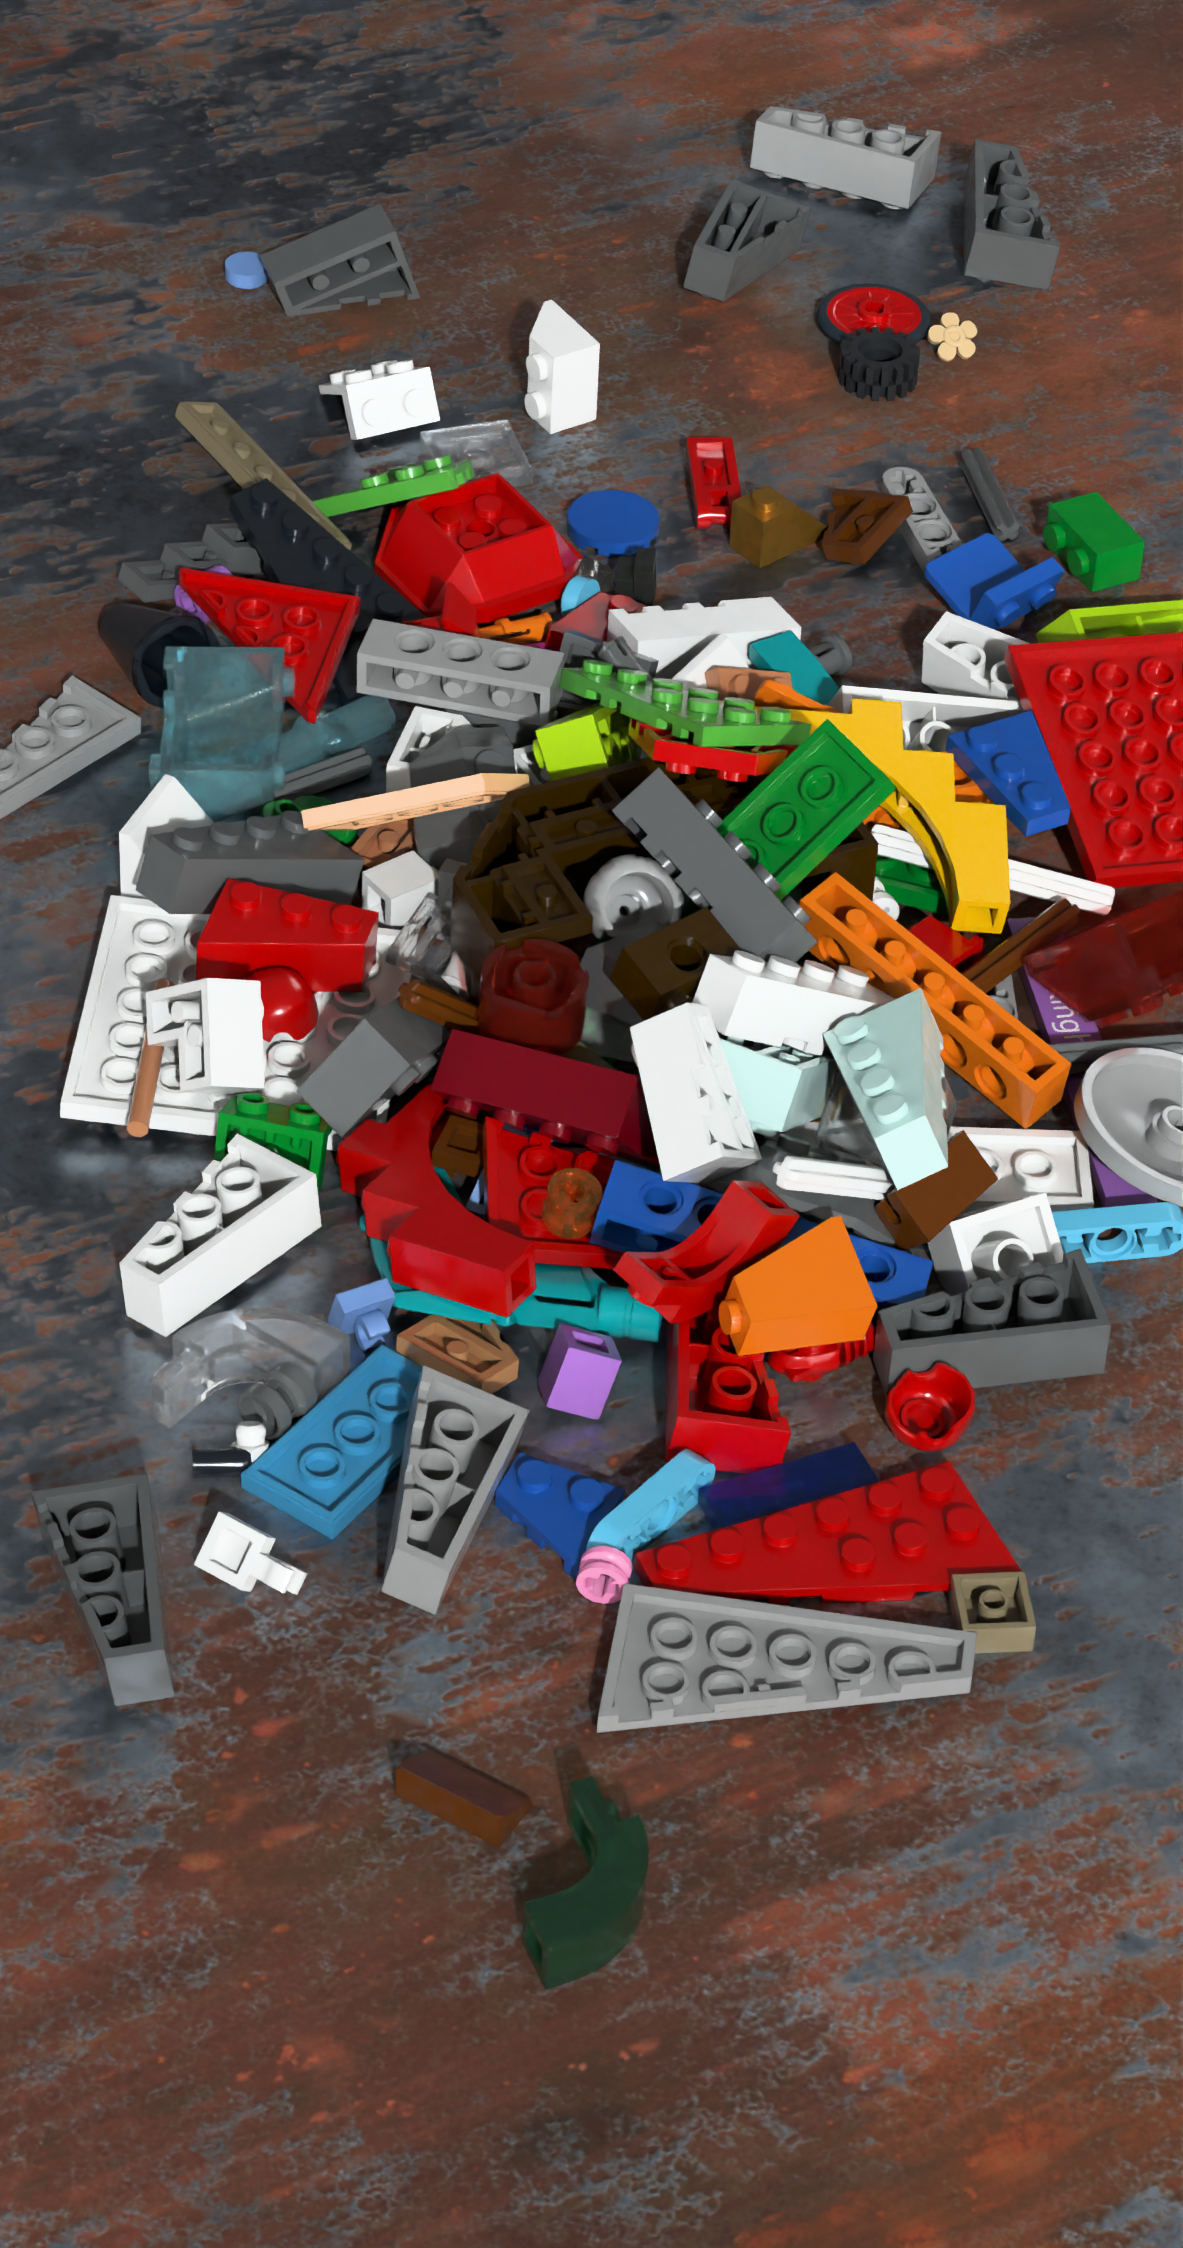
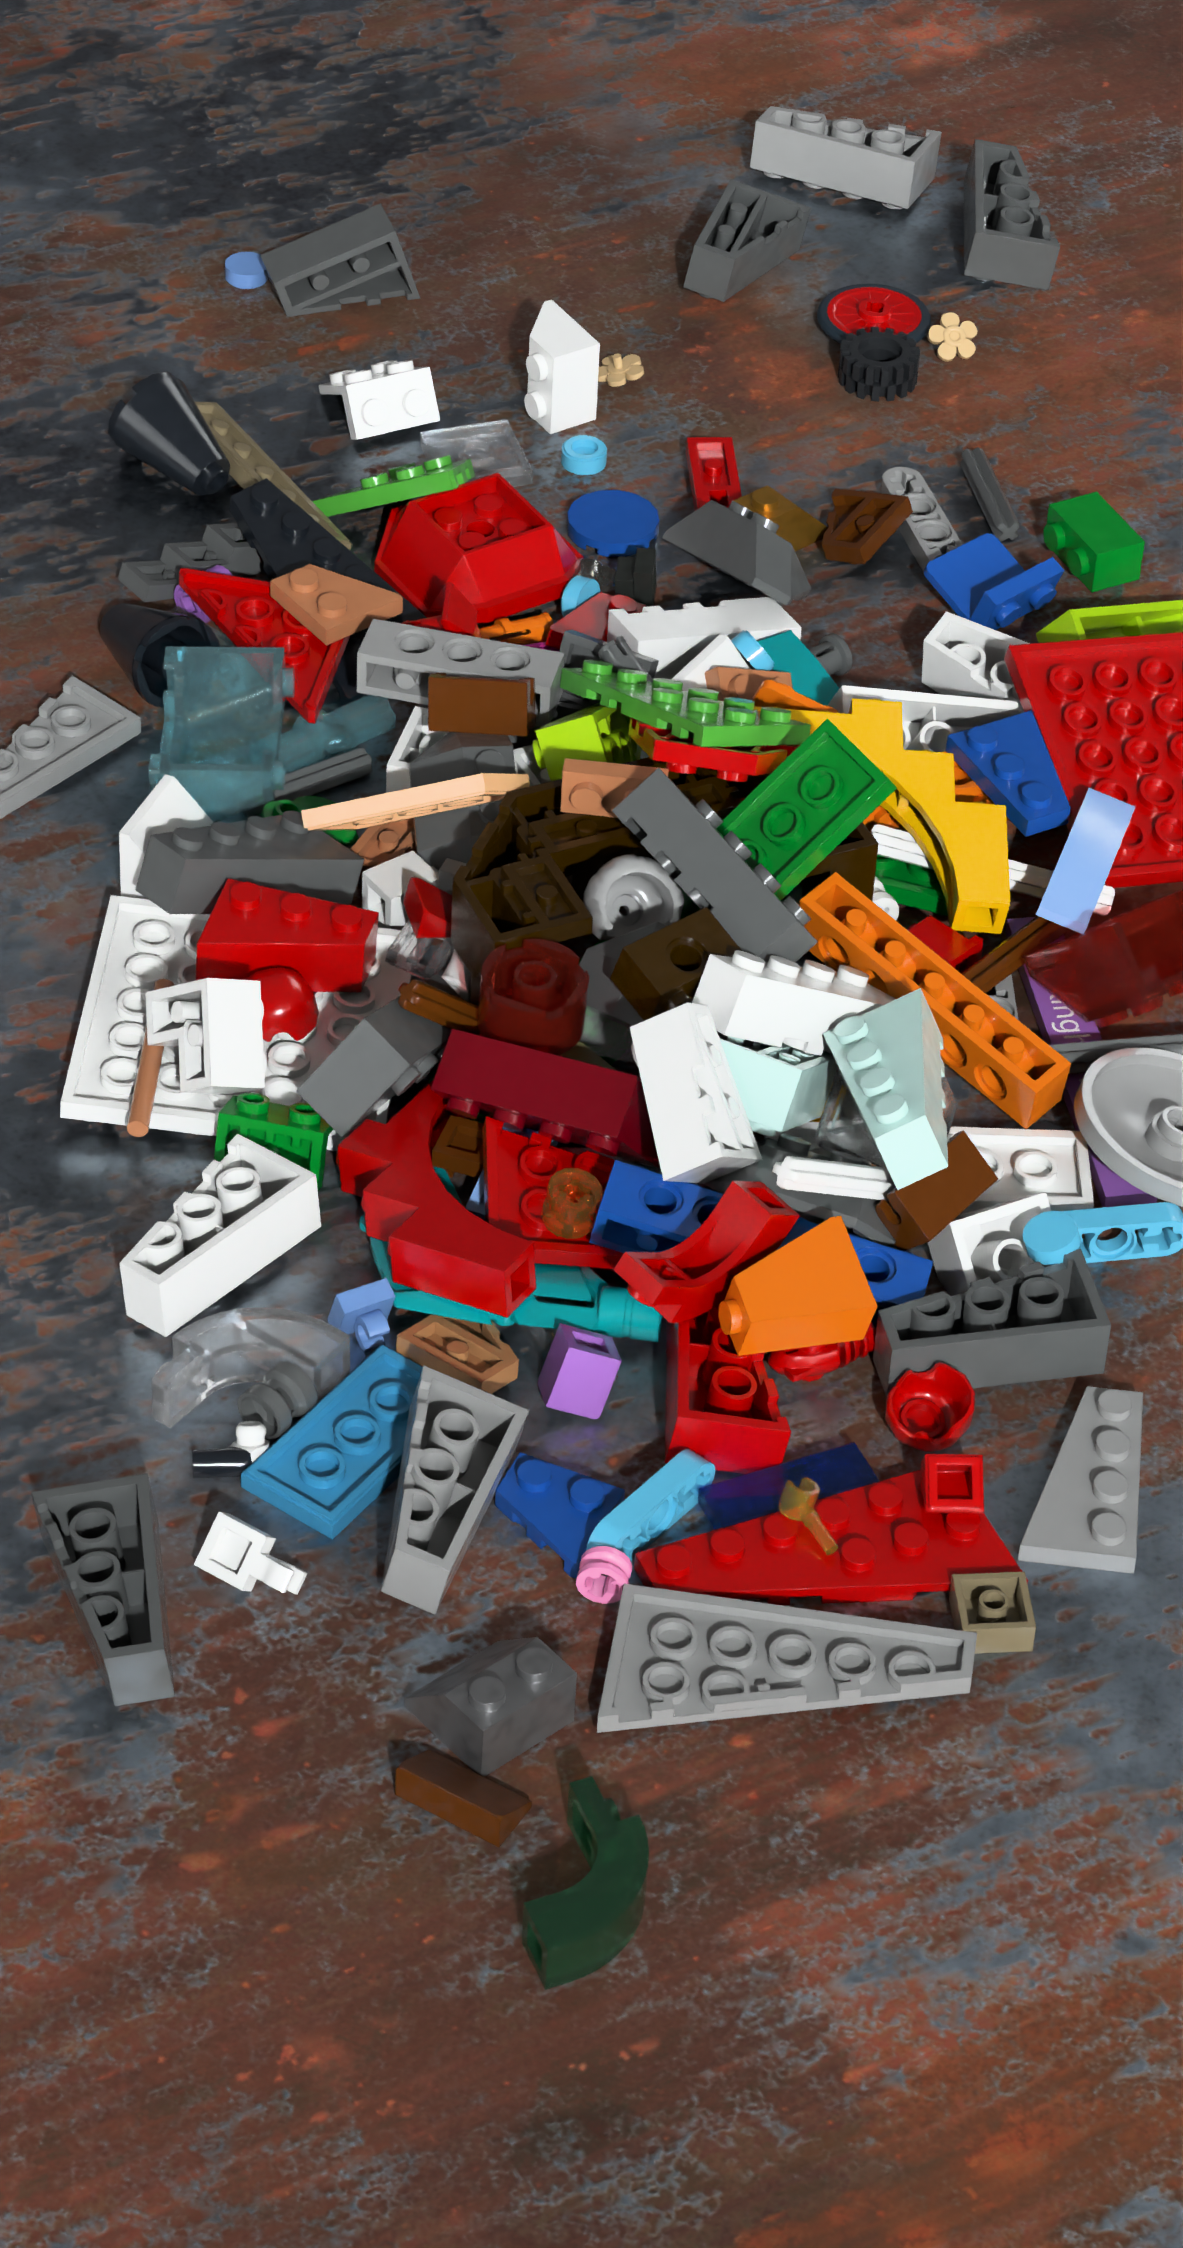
(170, 434): none -> black cone
(333, 603): none -> nougat wing
(428, 909): none -> red slope
(481, 705): none -> reddish brown hinge
(498, 1702): none -> flat silver slope
(584, 455): none -> medium azure tile
(599, 786): none -> nougat plate
(617, 370): none -> tan plant
(743, 548): none -> dark grey wedge
(752, 652): none -> medium azure tile
(799, 1506): none -> clear yellow hand
(952, 1483): none -> red slope
(1051, 1237): none -> medium azure tile
(1085, 861): none -> light blue slope
(1093, 1489): none -> light grey wing

